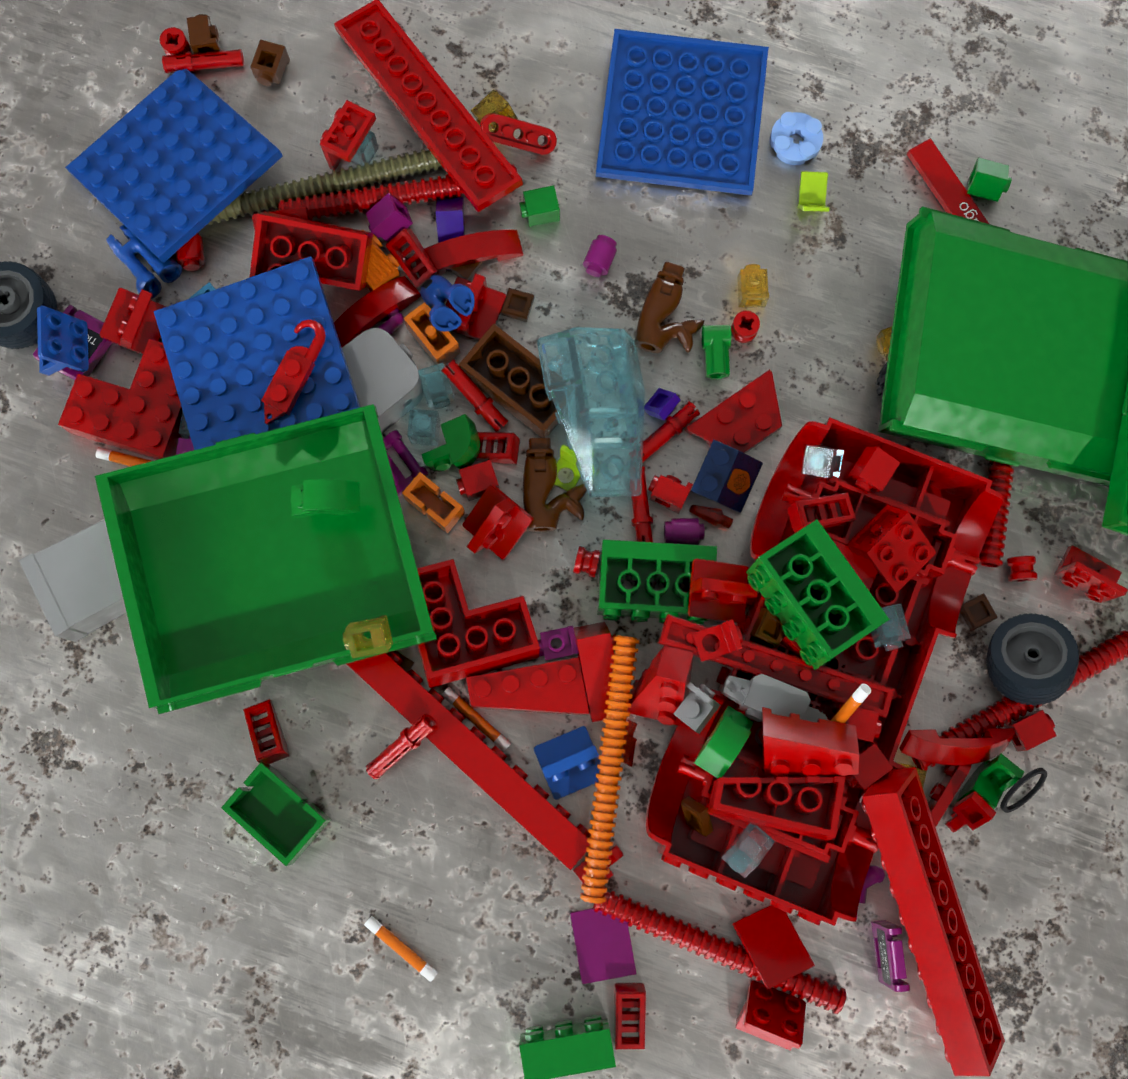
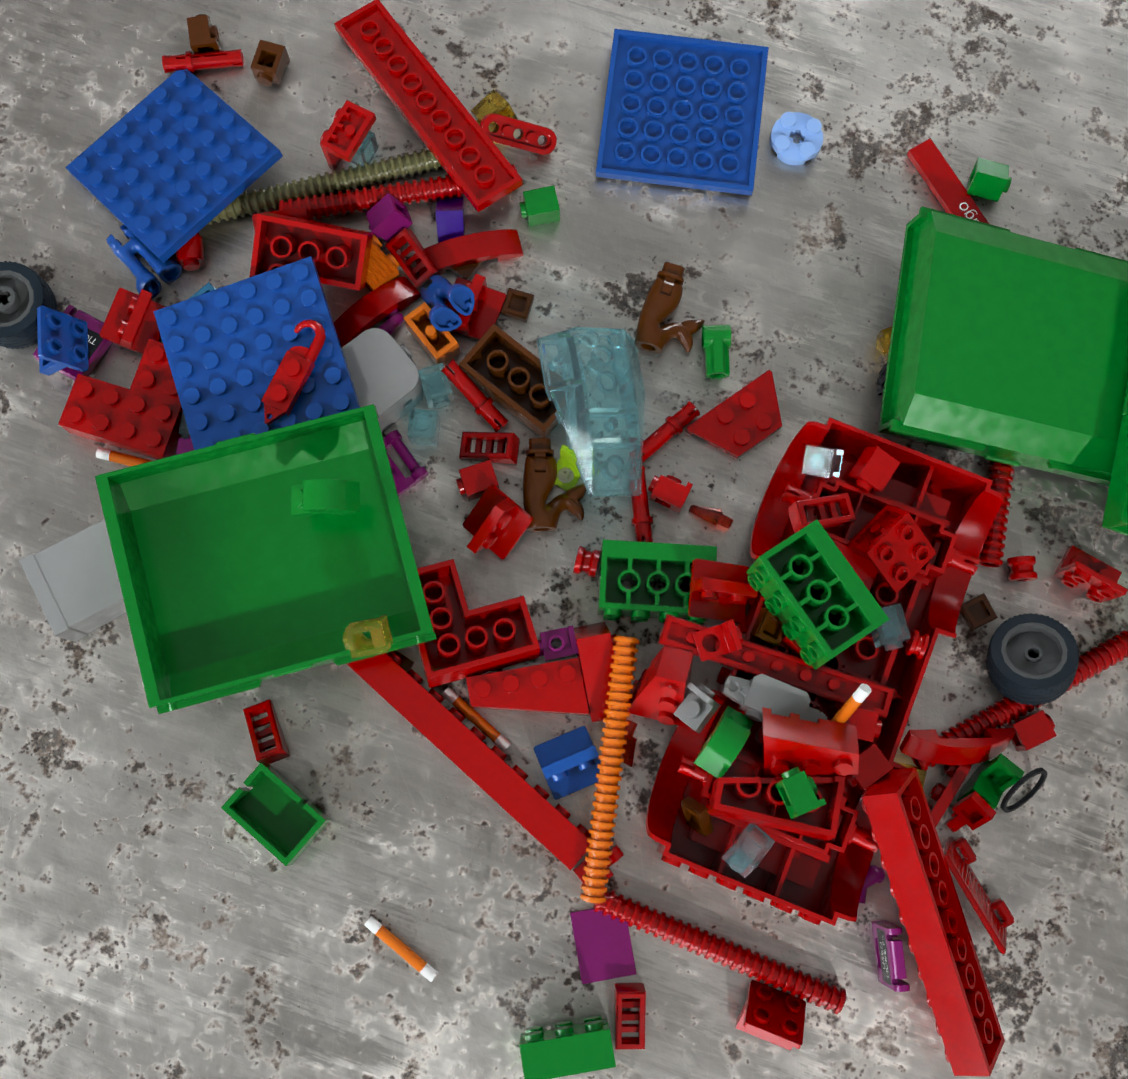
(168, 39): red wheel -> none
(409, 739): red pin -> none
(425, 496): orange piece -> none
(460, 448): green brick -> none
(600, 256): magenta brick -> none
(661, 404): dark purple plate -> none
(683, 531): magenta brick -> none
(726, 476): dark blue slope -> none
(742, 332): red wheel -> none
(749, 294): clear yellow brick -> none
(773, 945): red piece -> none
(798, 793): none -> green brick
(813, 191): lime bracket -> none
(917, 644): none -> red bush
(976, 894): none -> red window

